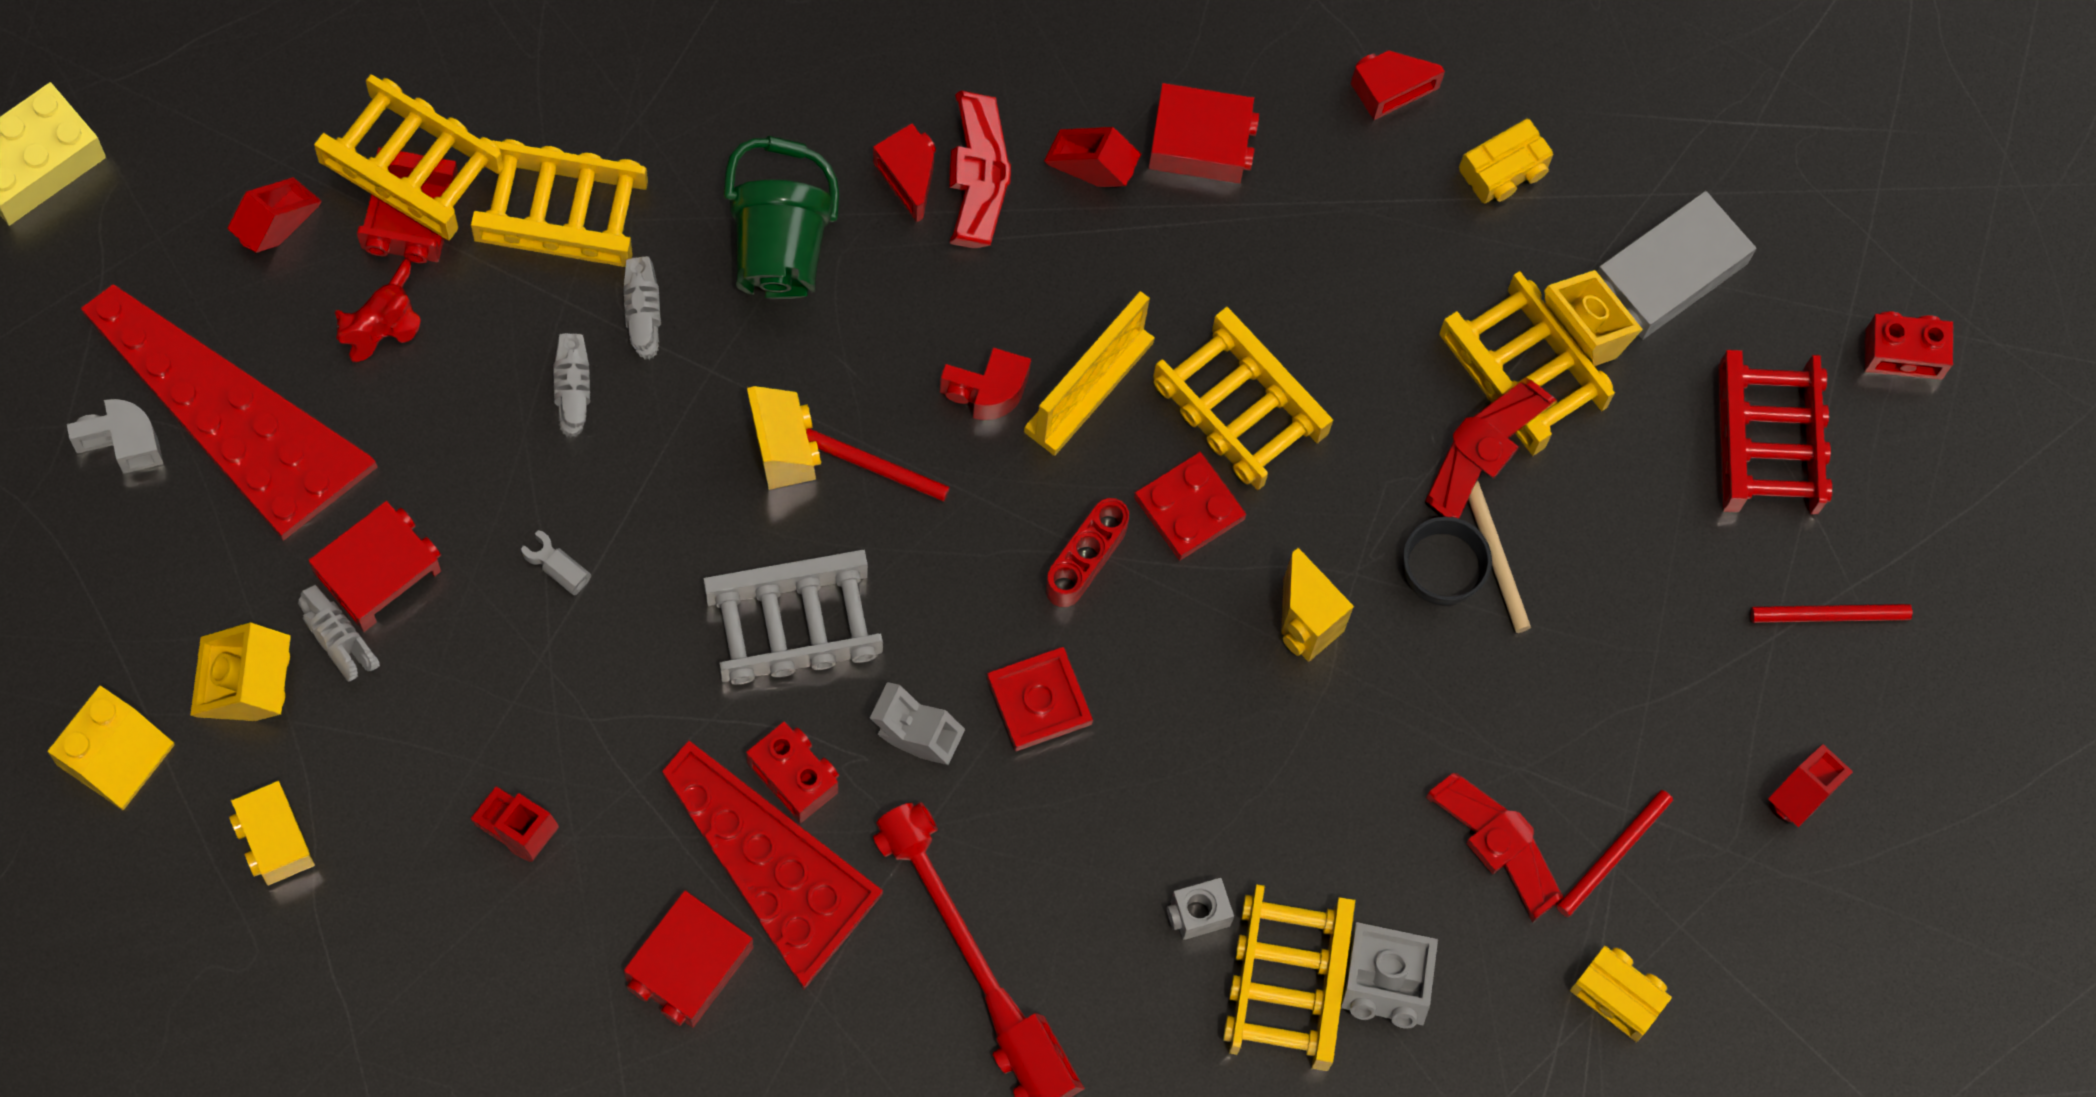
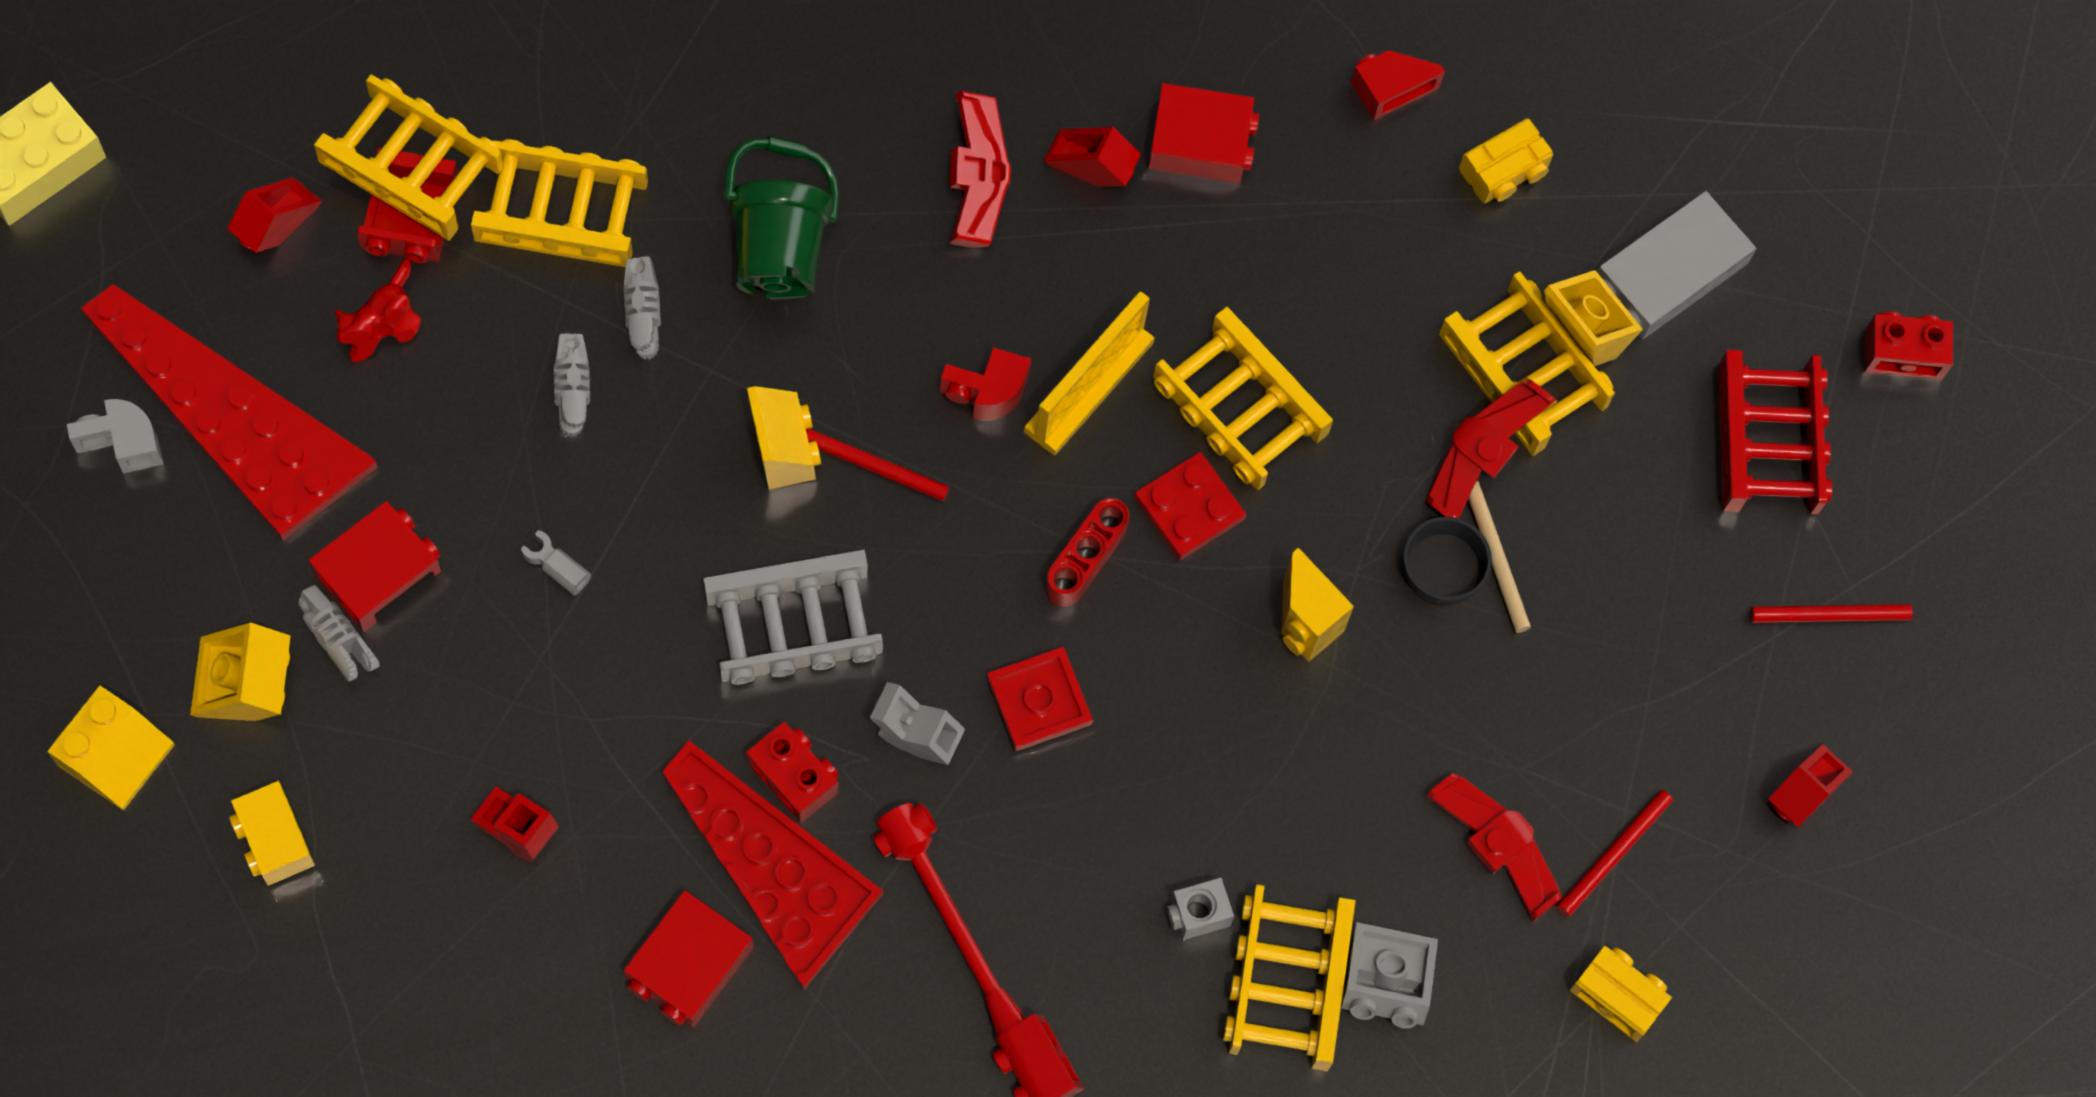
(907, 166): red slope -> none

